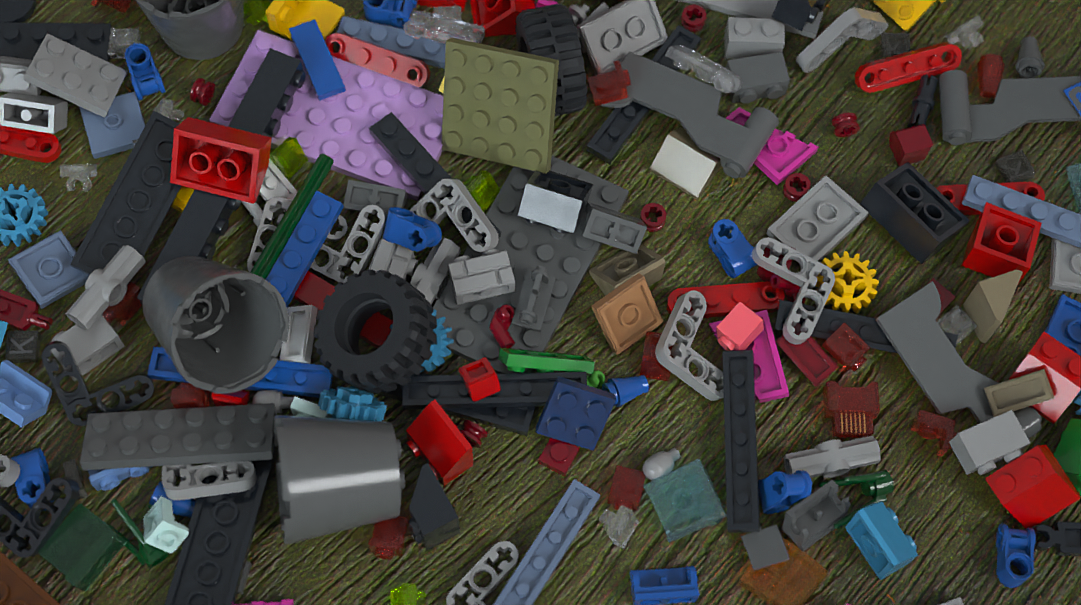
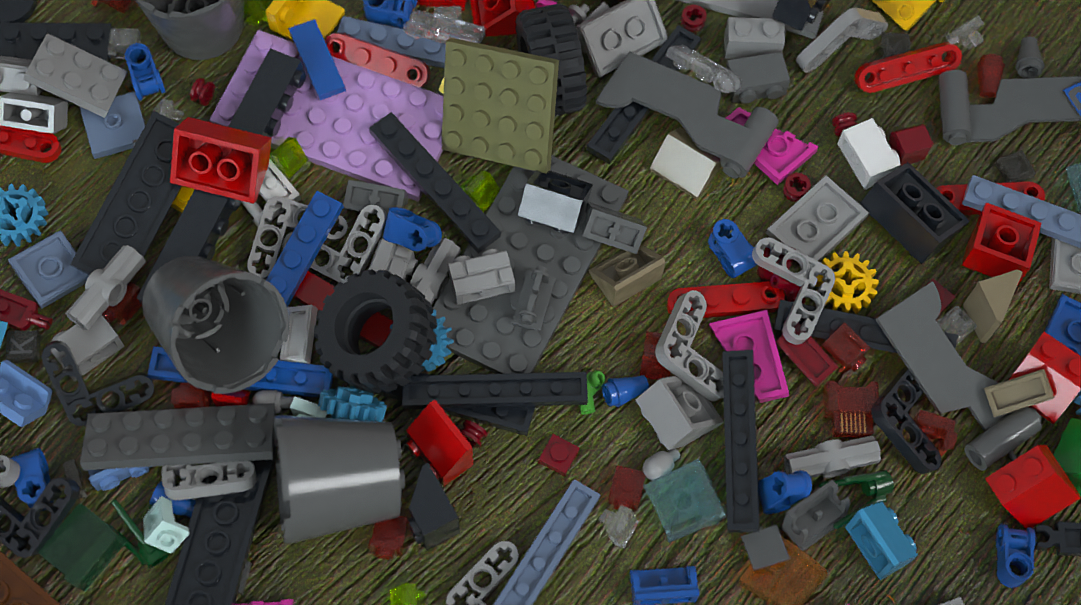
(78, 172): clear tile -> none
(292, 216): dark green axle -> none
(453, 208): light grey beam -> none
(480, 379): red slope -> none
(500, 324): dark red arm -> none
(544, 362): green plate -> none
(575, 413): dark blue plate -> none
(610, 85): clear red bracket -> none
(627, 313): medium nougat tile -> none
(659, 211): dark red bush -> none
(677, 412): none -> light grey slope
(739, 328): coral brick -> none
(868, 152): none -> white brick
(923, 101): black pin -> none
(924, 457): none -> black beam
(990, 442): light grey brick -> none

